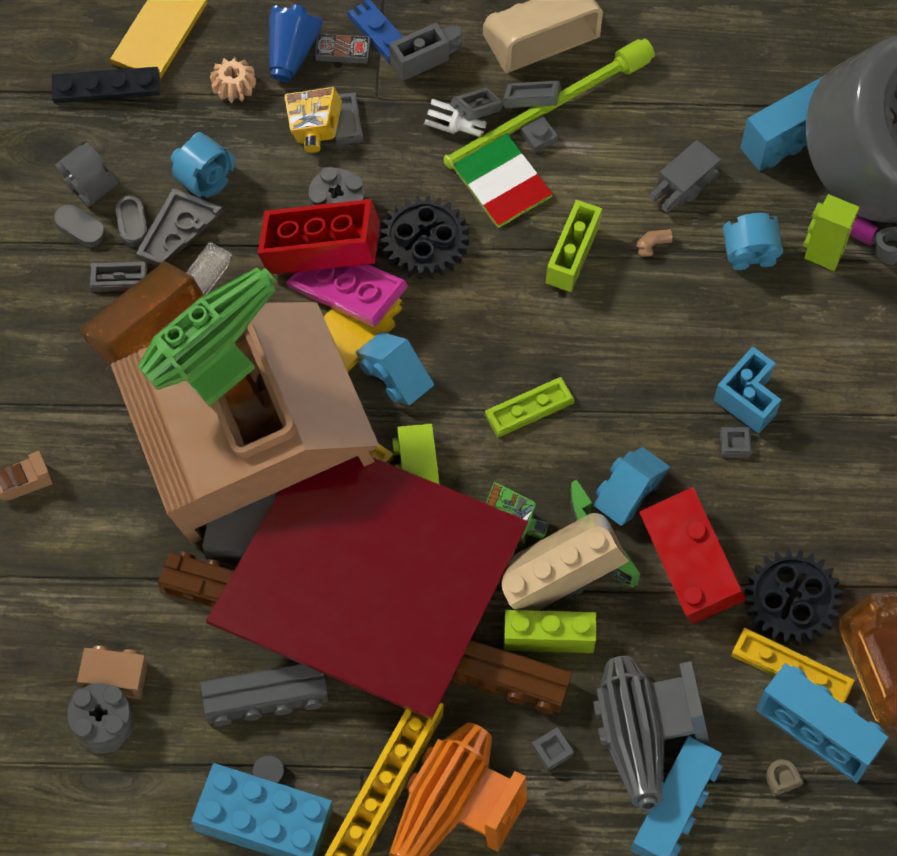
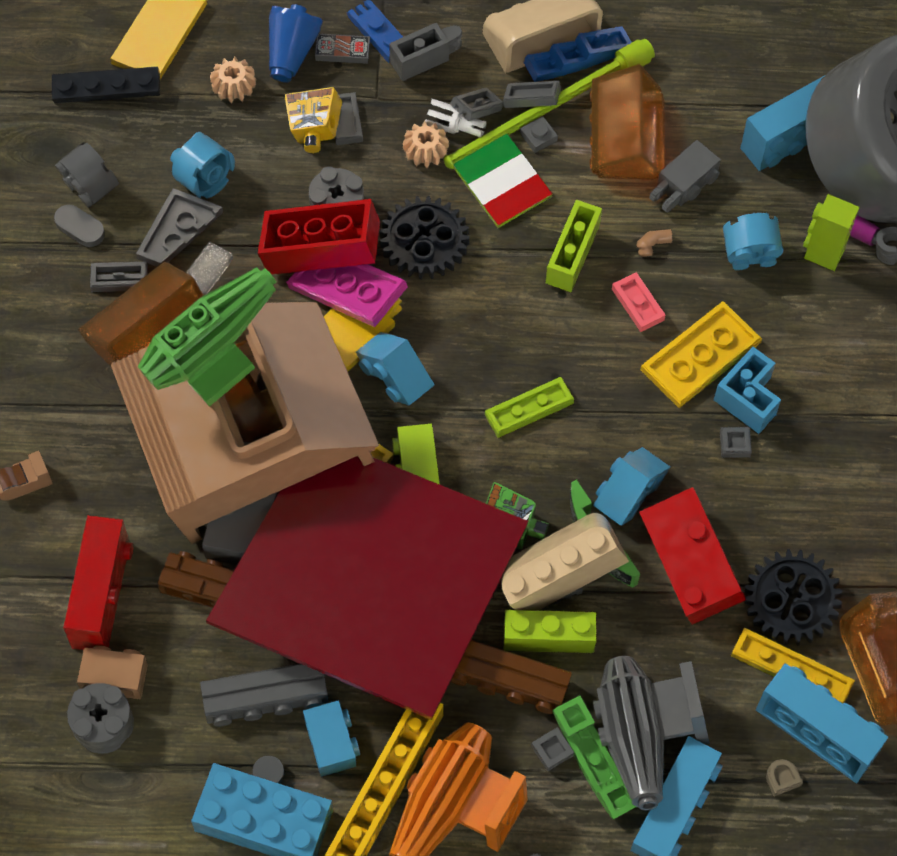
(97, 582): none -> red brick
(131, 220): dark grey tile -> none
(330, 738): none -> dark azure brick
(425, 144): none -> light nougat gear
(573, 56): none -> blue slope
(592, 758): none -> bright green slope
(627, 125): none -> clear orange windscreen
(638, 302): none -> coral plate
(700, 354): none -> yellow tile

